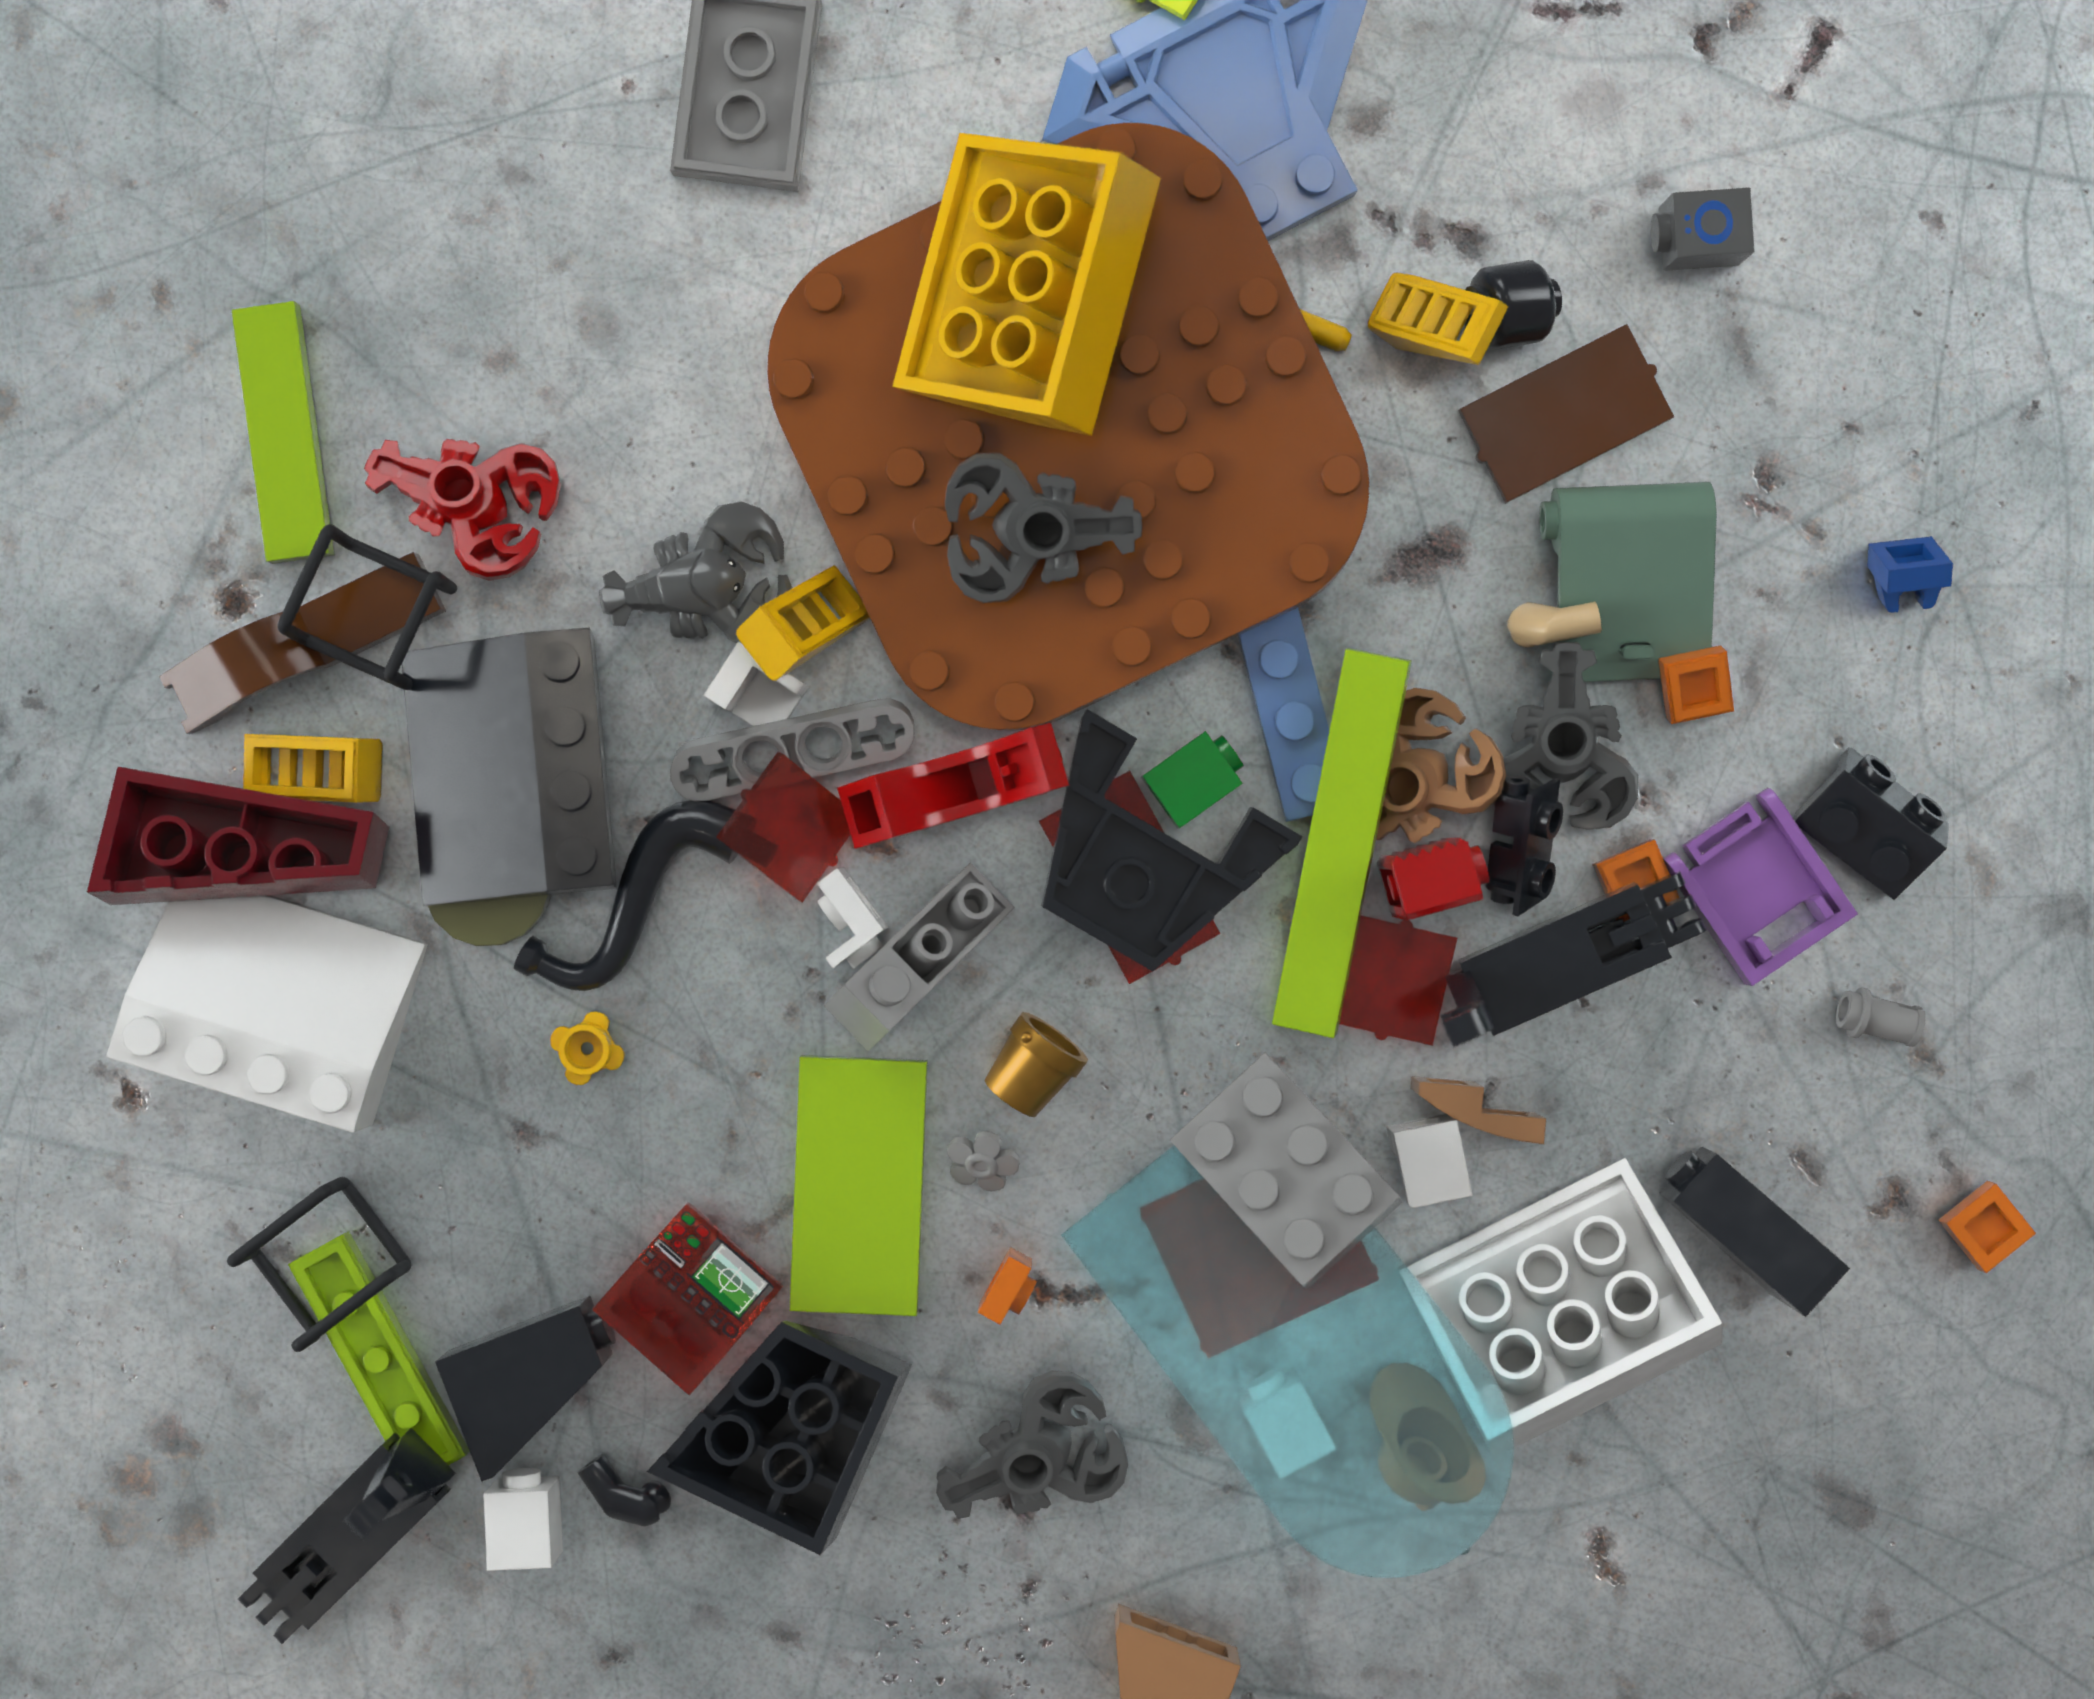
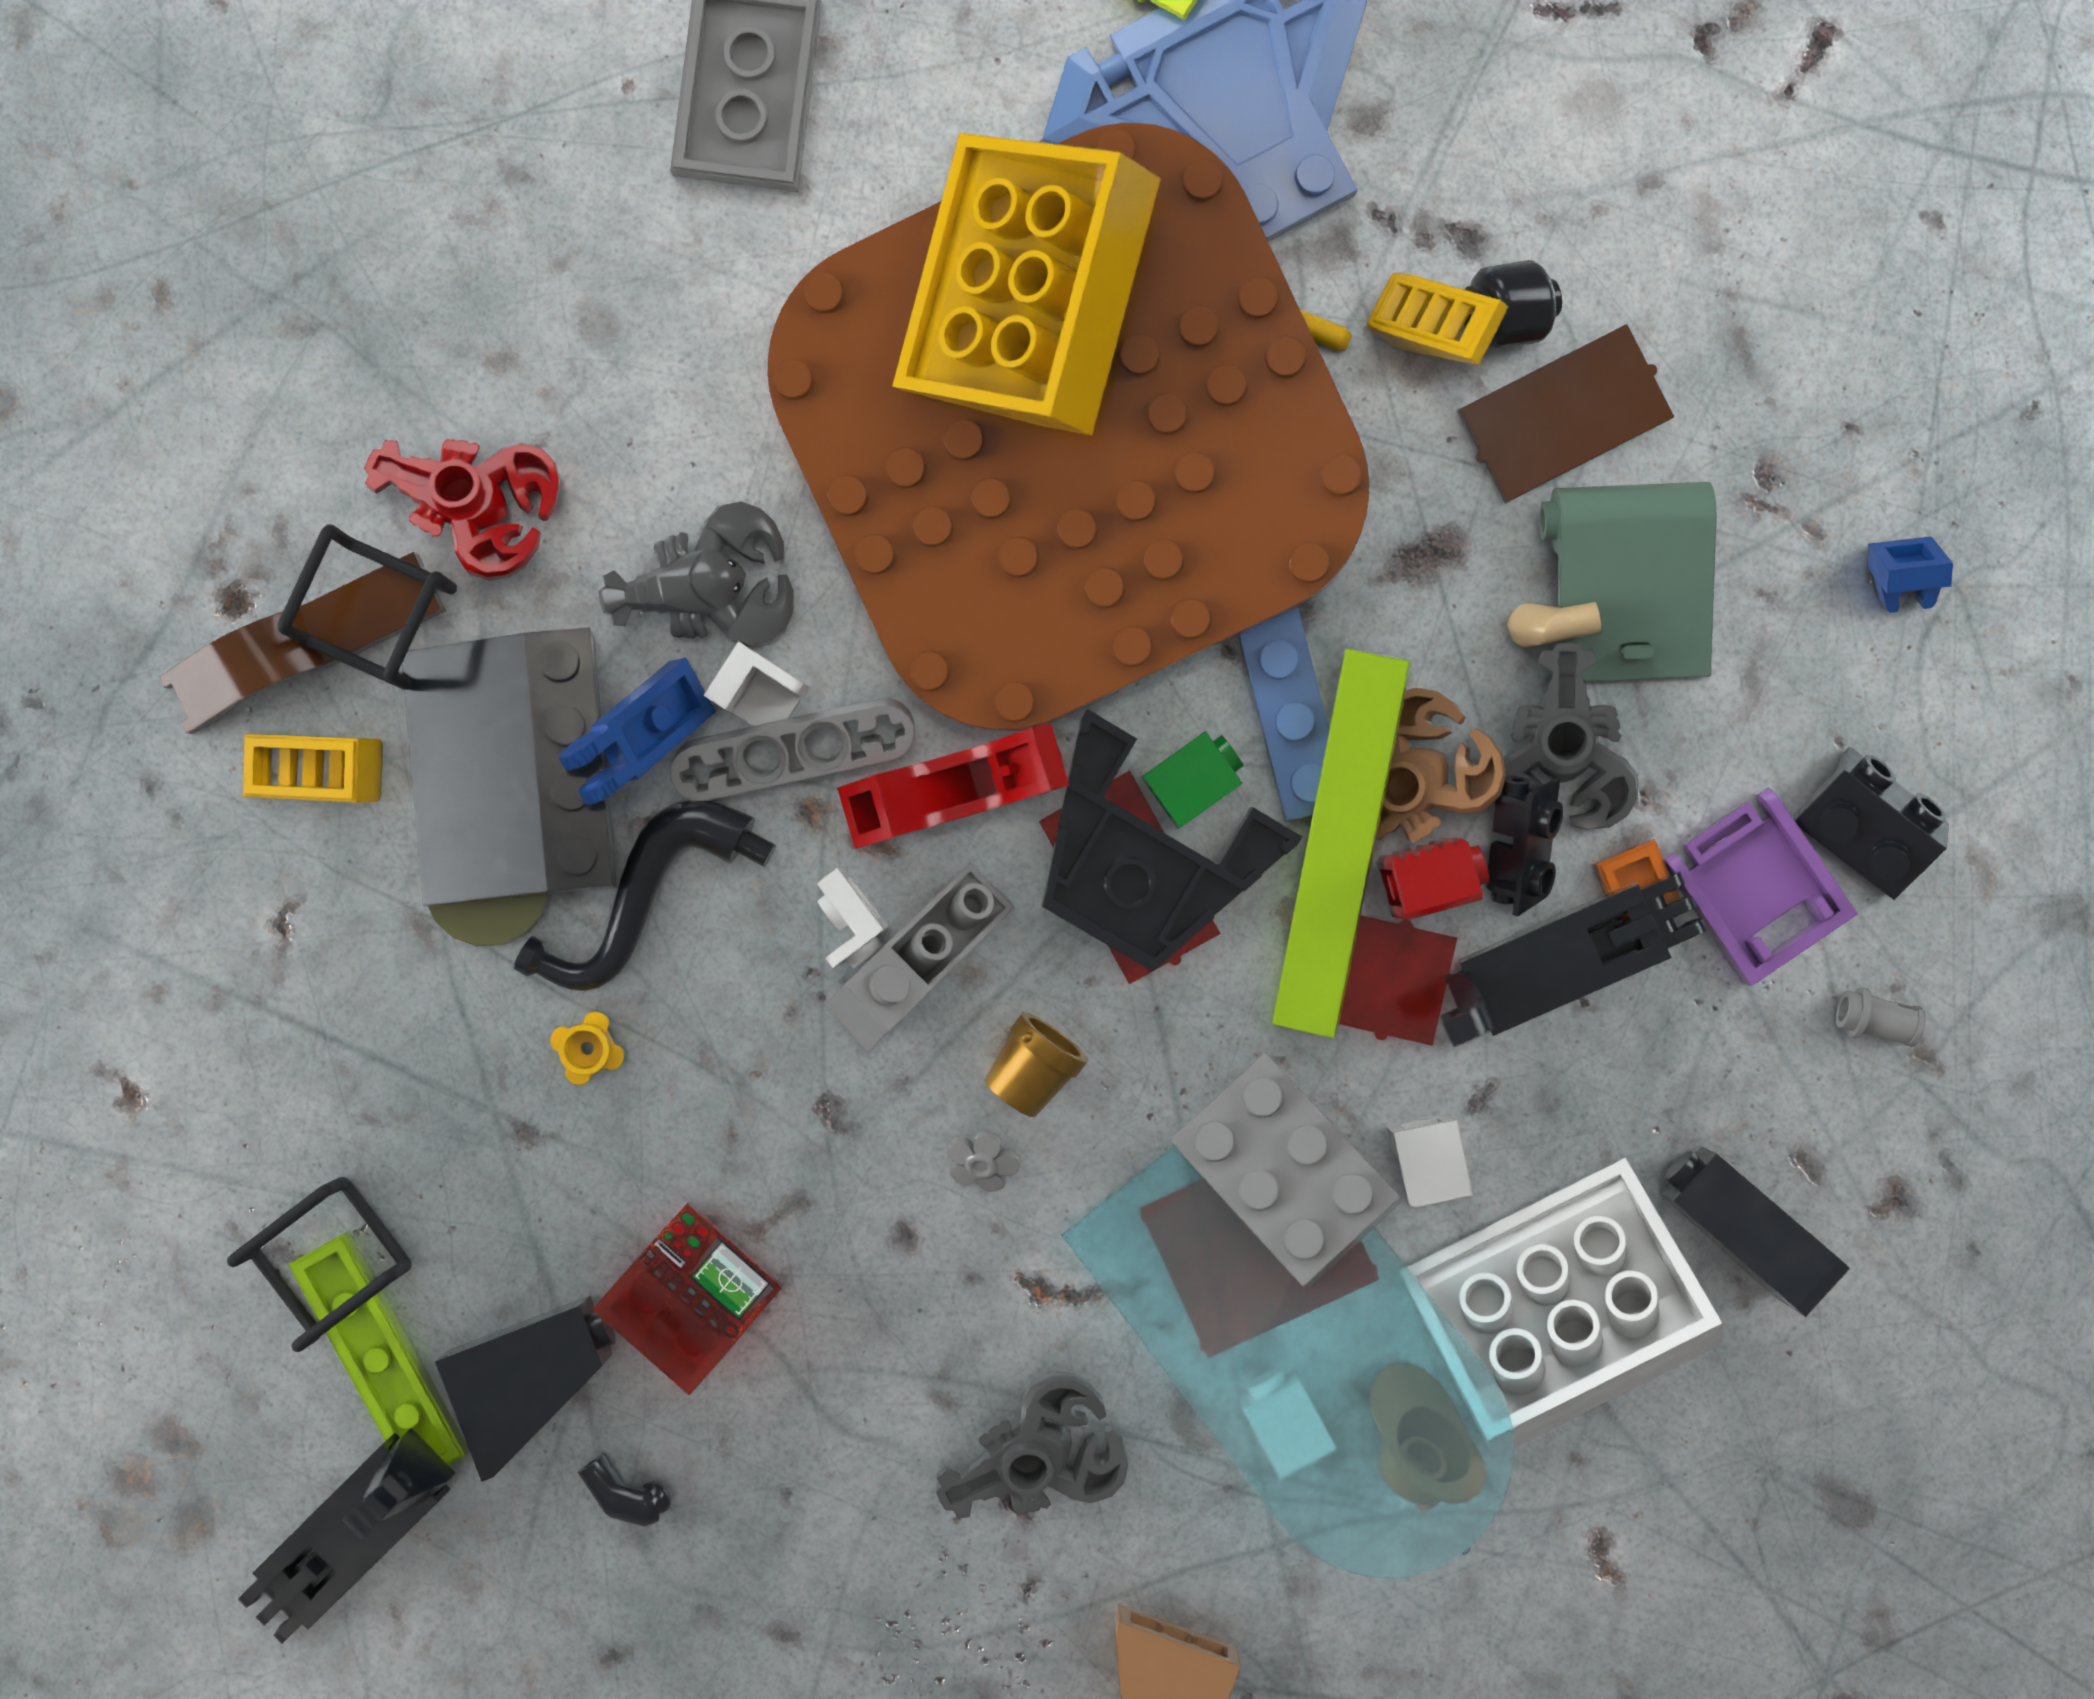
(215, 841): dark red wedge -> none
(271, 1006): white slope -> none
(281, 429): lime tile -> none
(523, 1520): white brick -> none
(640, 729): none -> blue hinge
(787, 827): clear red piece -> none
(790, 1433): black wedge -> none
(801, 624): yellow slope -> none
(858, 1185): lime tile -> none
(1008, 1288): orange plate -> none
(1029, 526): dark grey animal -> none
(1464, 1103): medium nougat slope -> none
(1696, 684): orange tile -> none
(1704, 229): dark grey brick -> none
(1987, 1226): orange plate -> none

